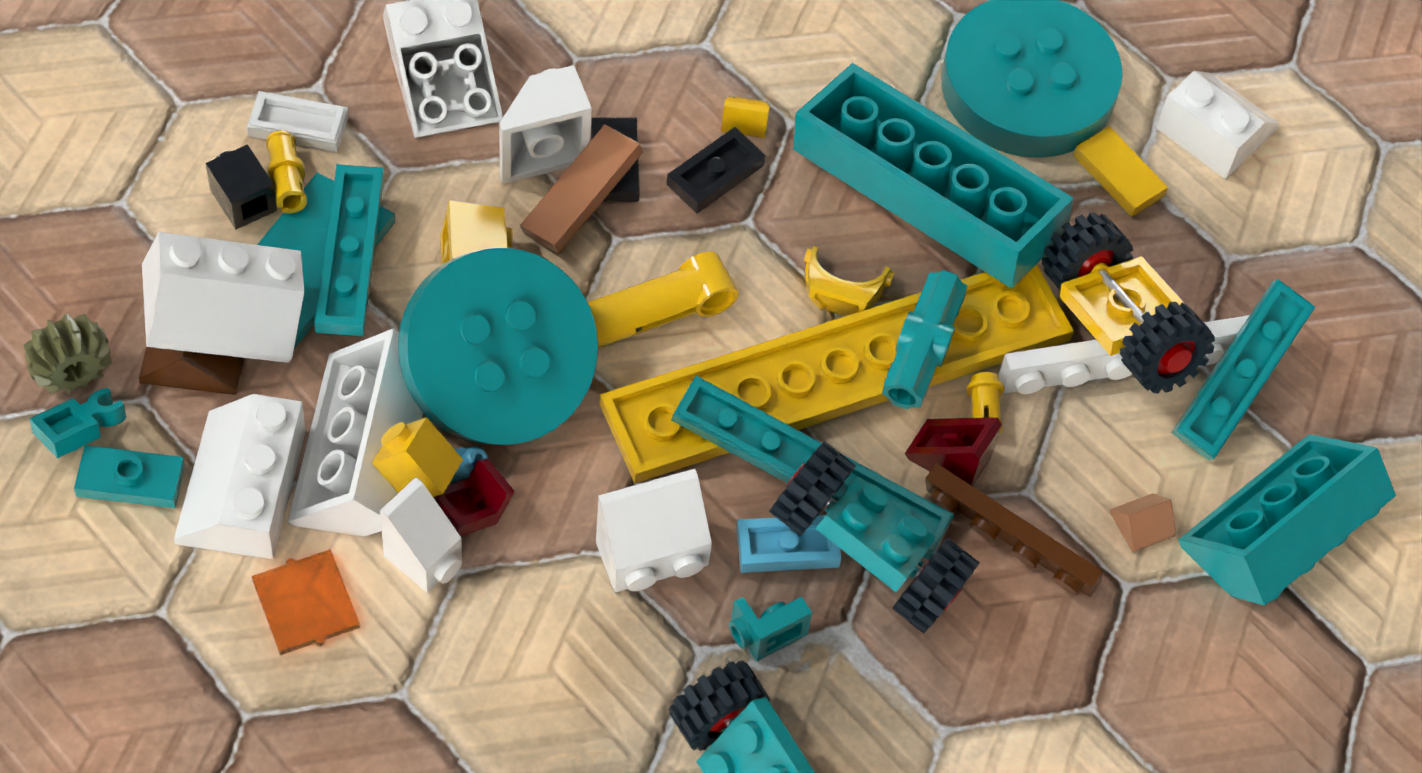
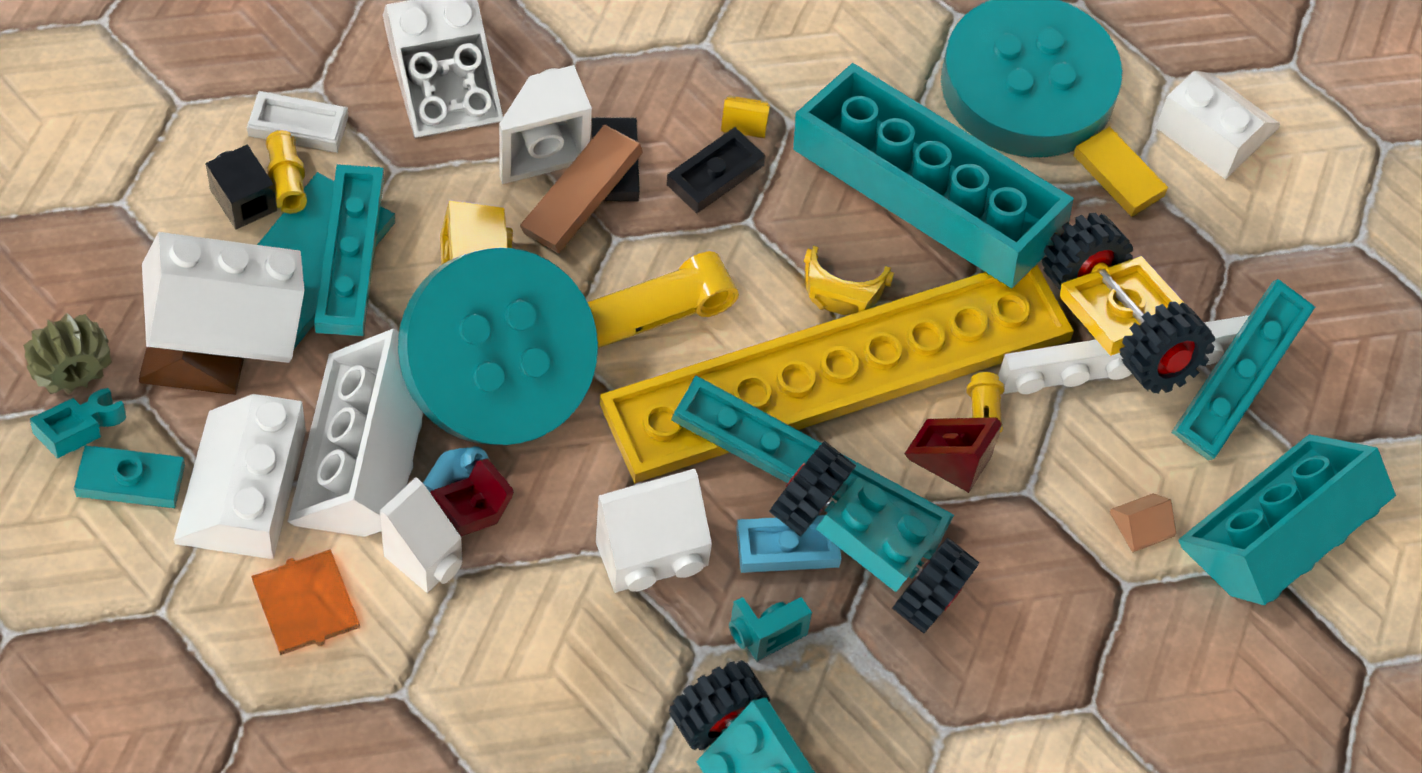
(417, 452): yellow brick -> none
(924, 339): teal piece -> none
(1028, 542): reddish brown plate -> none

